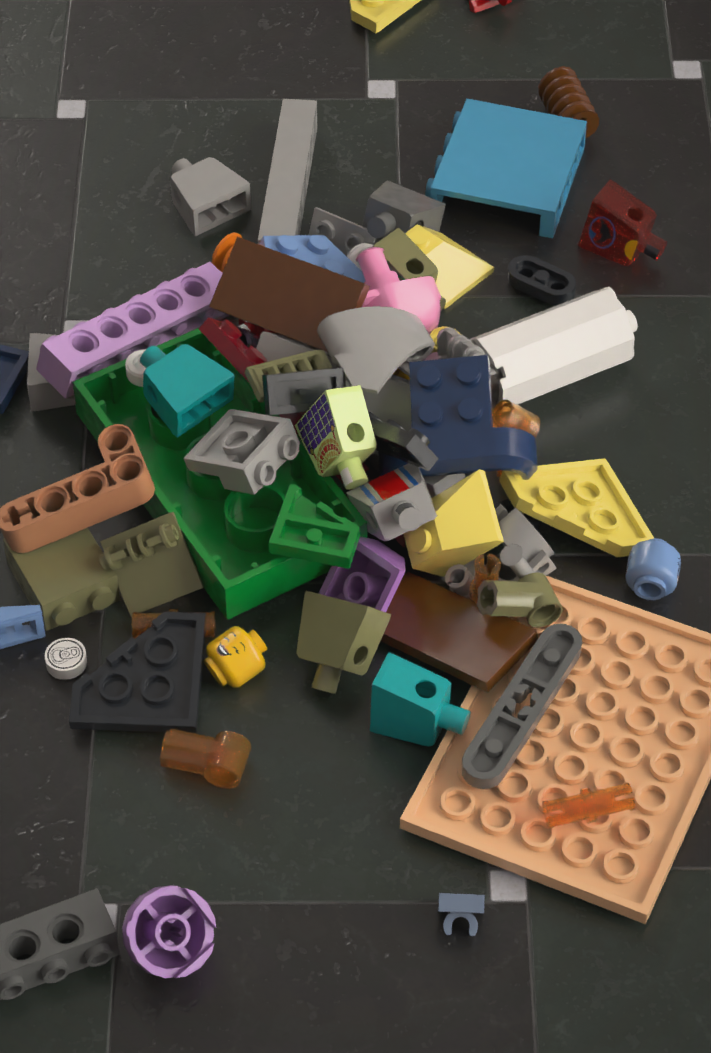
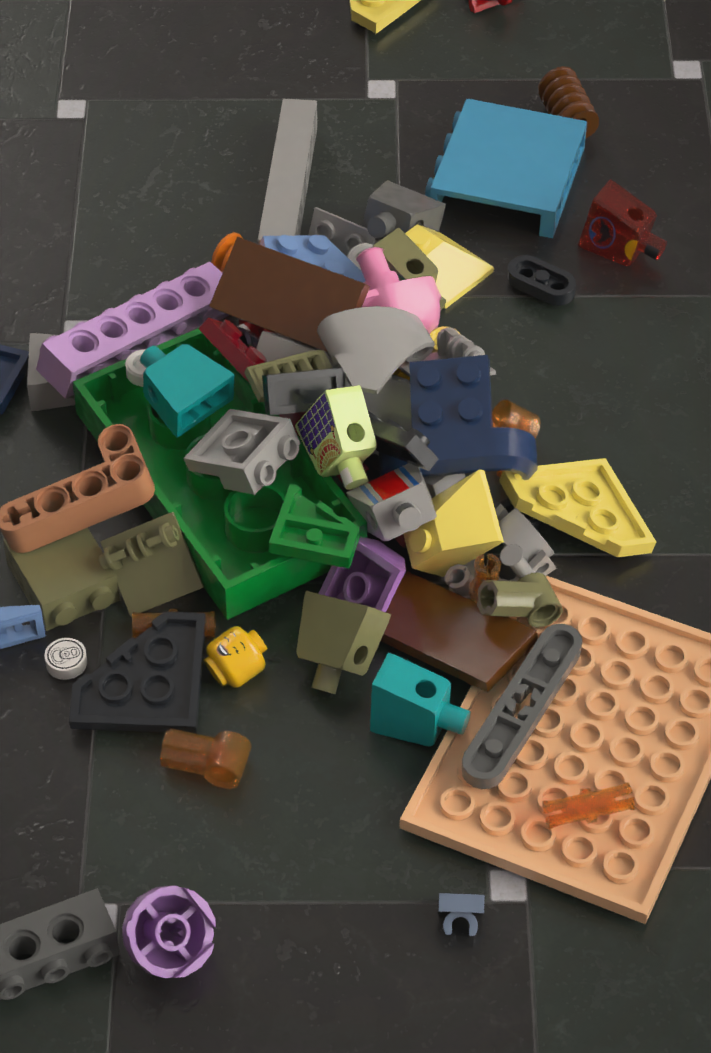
(208, 193): light grey torso -> none
(558, 346): white brick -> none
(653, 569): medium blue head -> none

